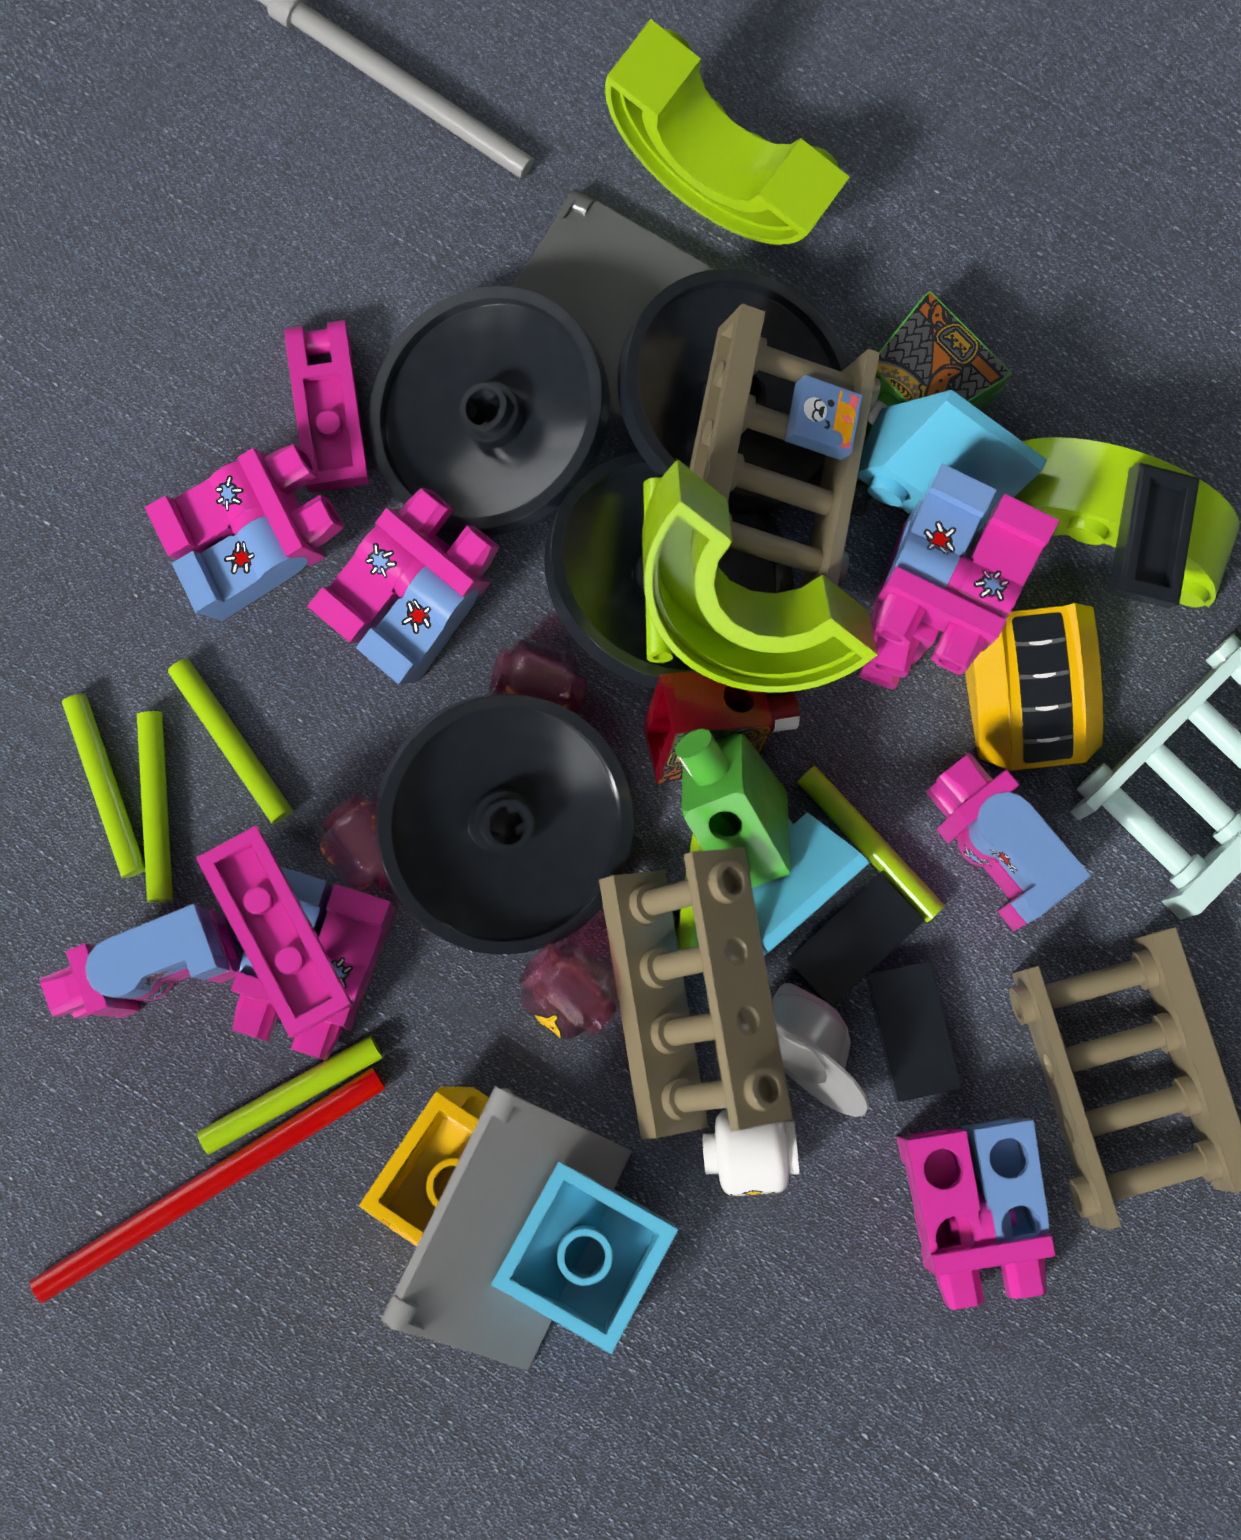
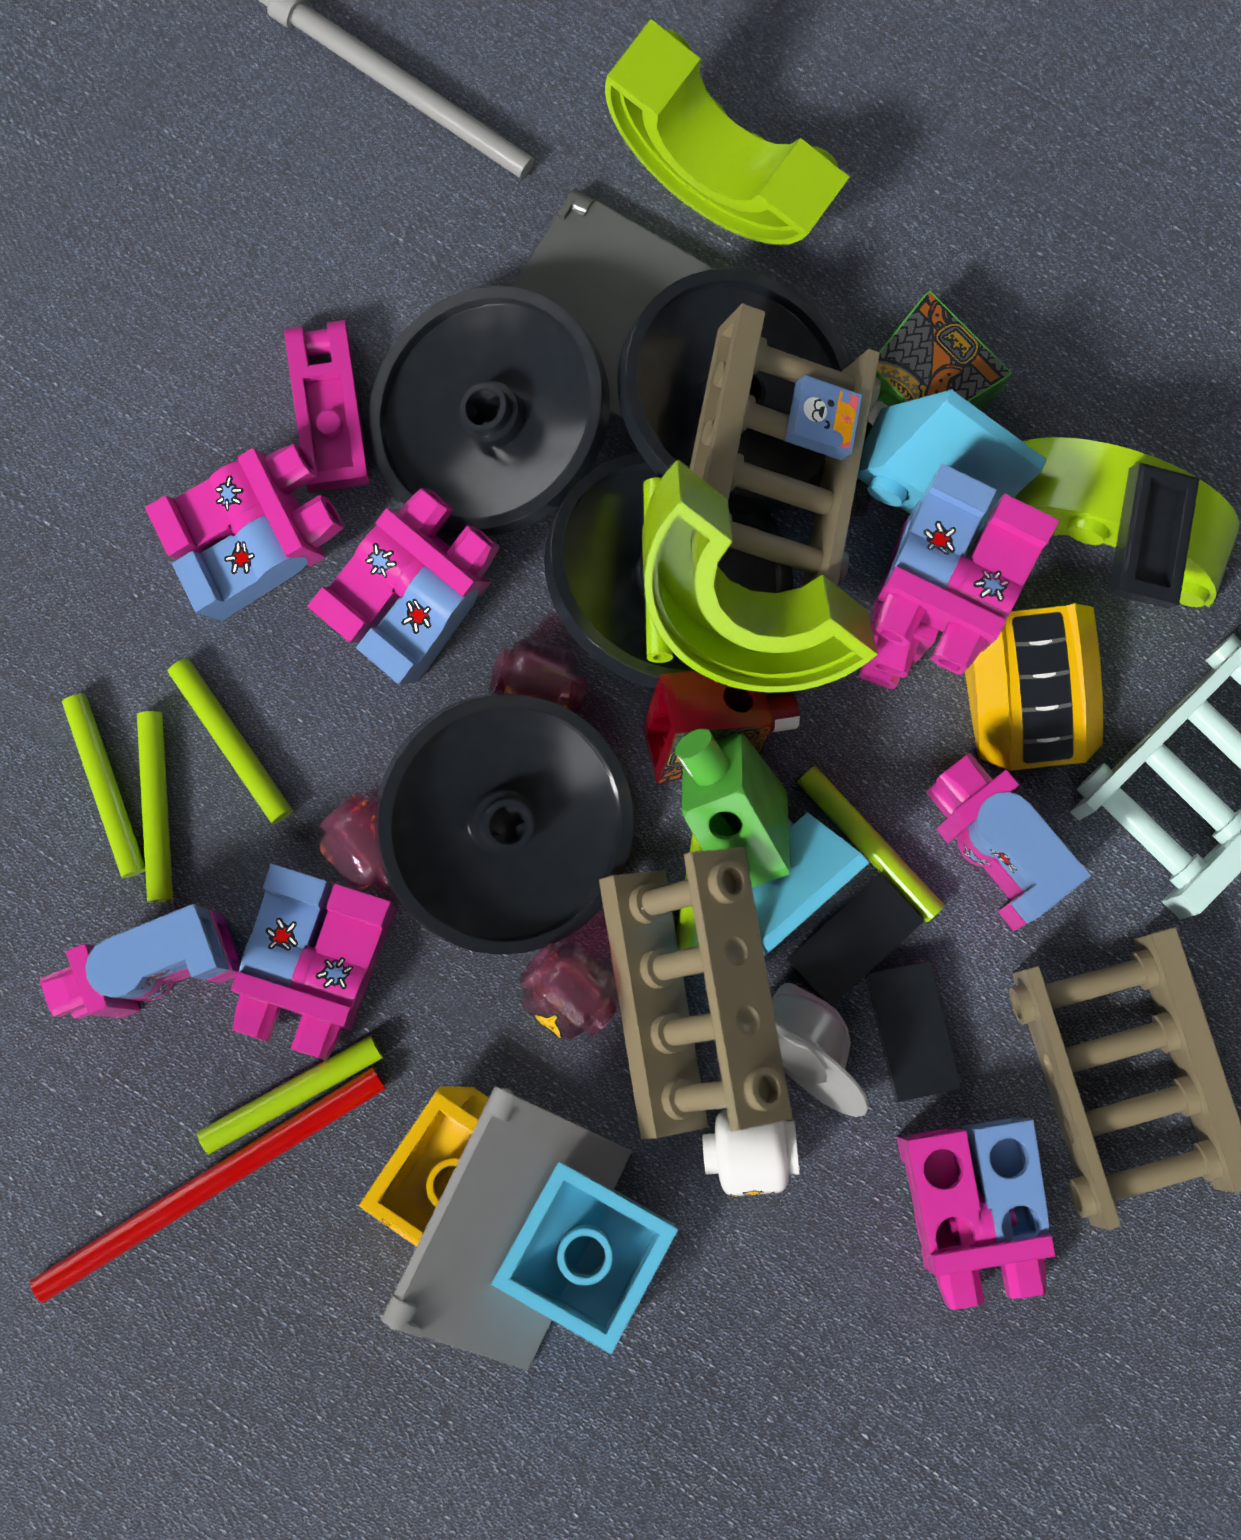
(274, 931): dark pink plate -> none

